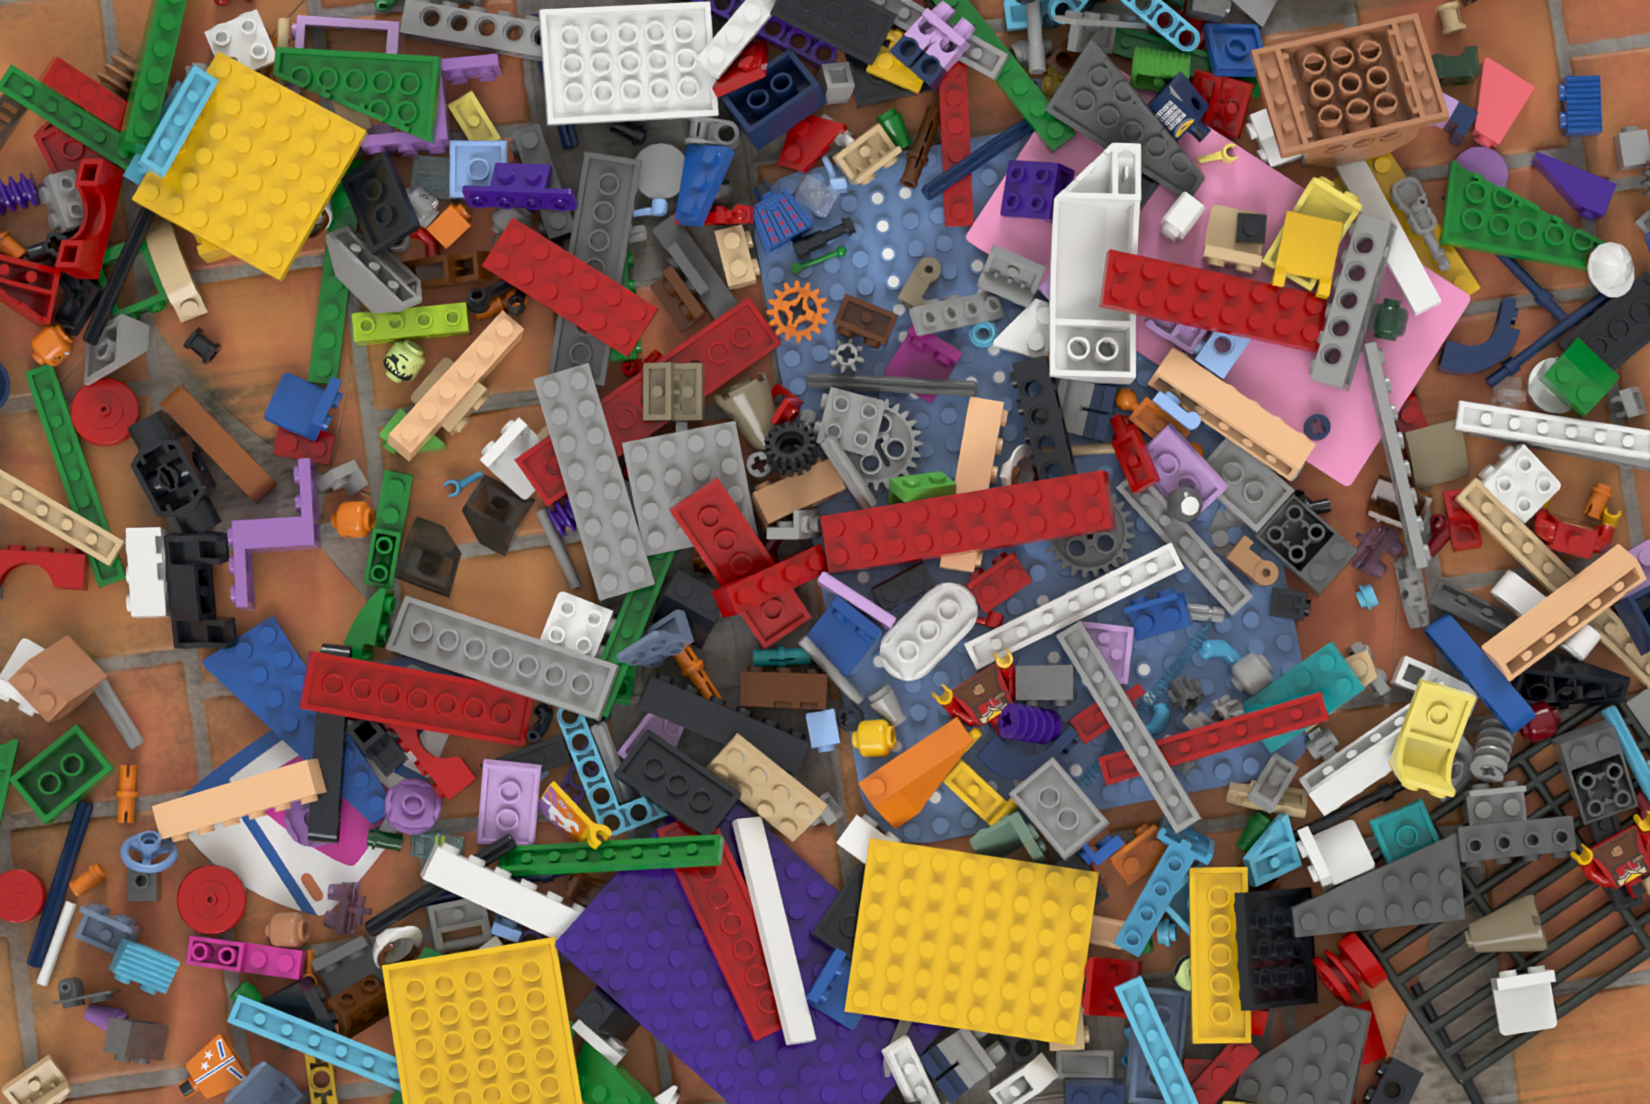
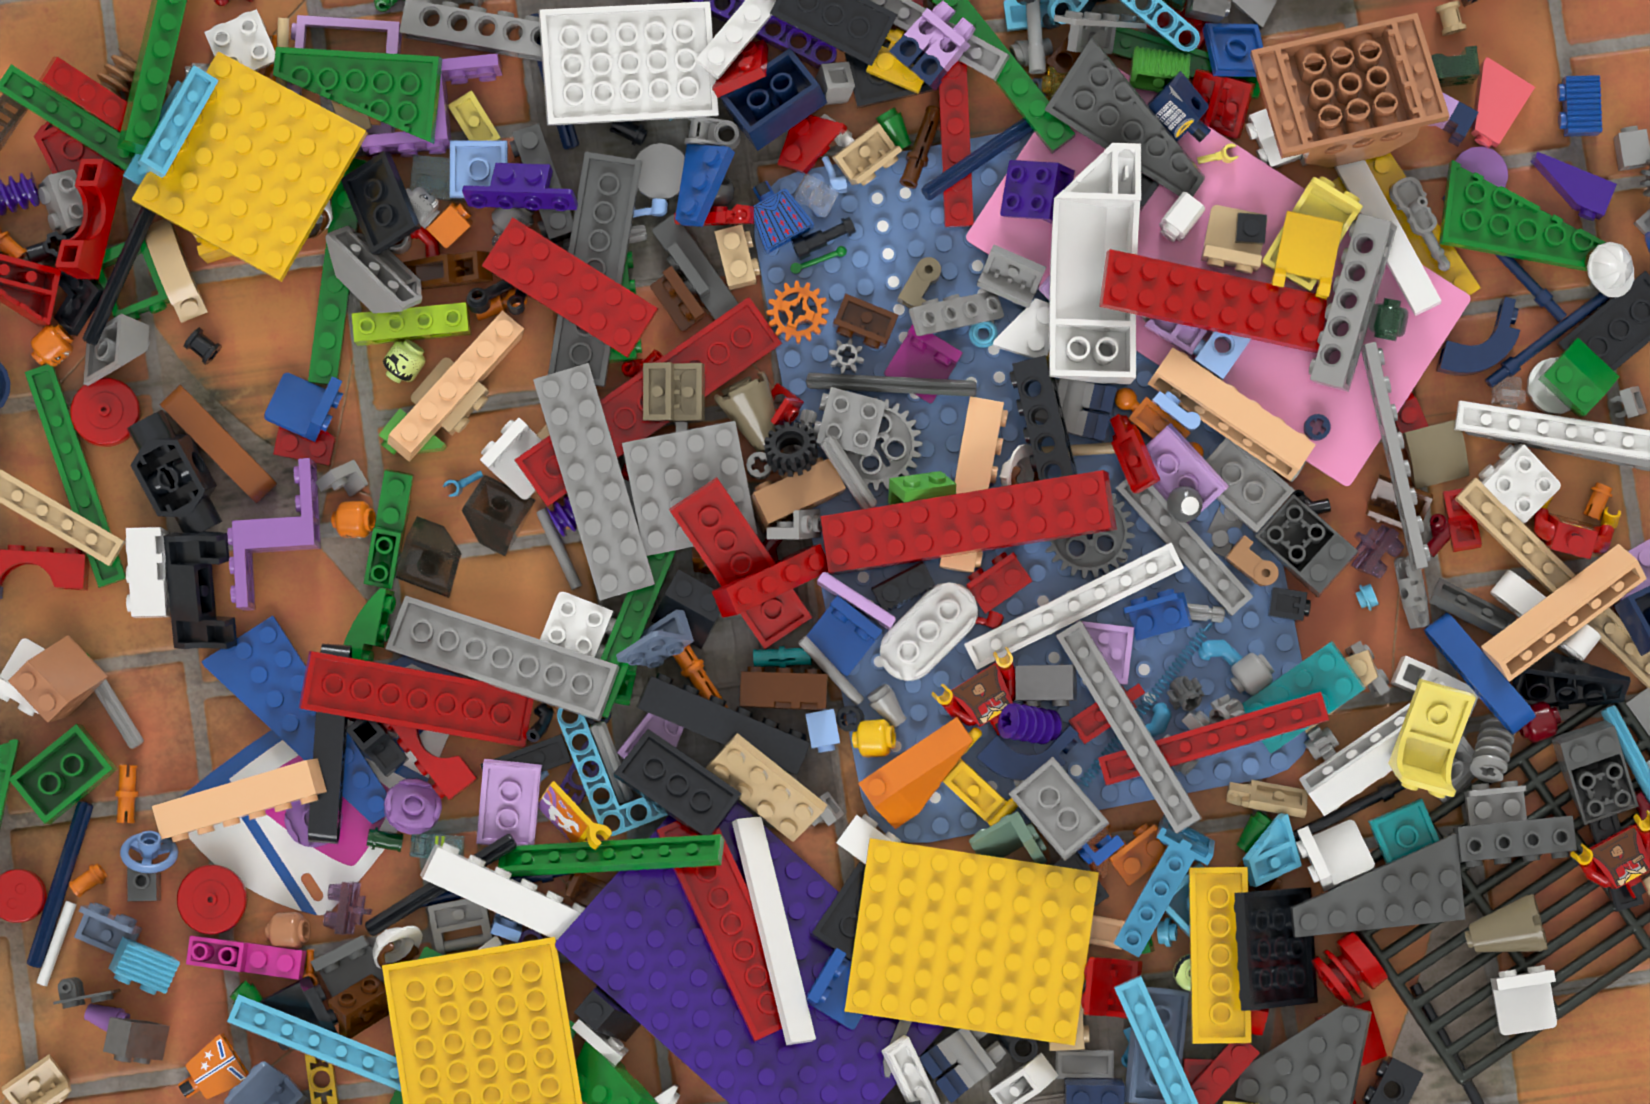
(1272, 782): light grey plate -> none

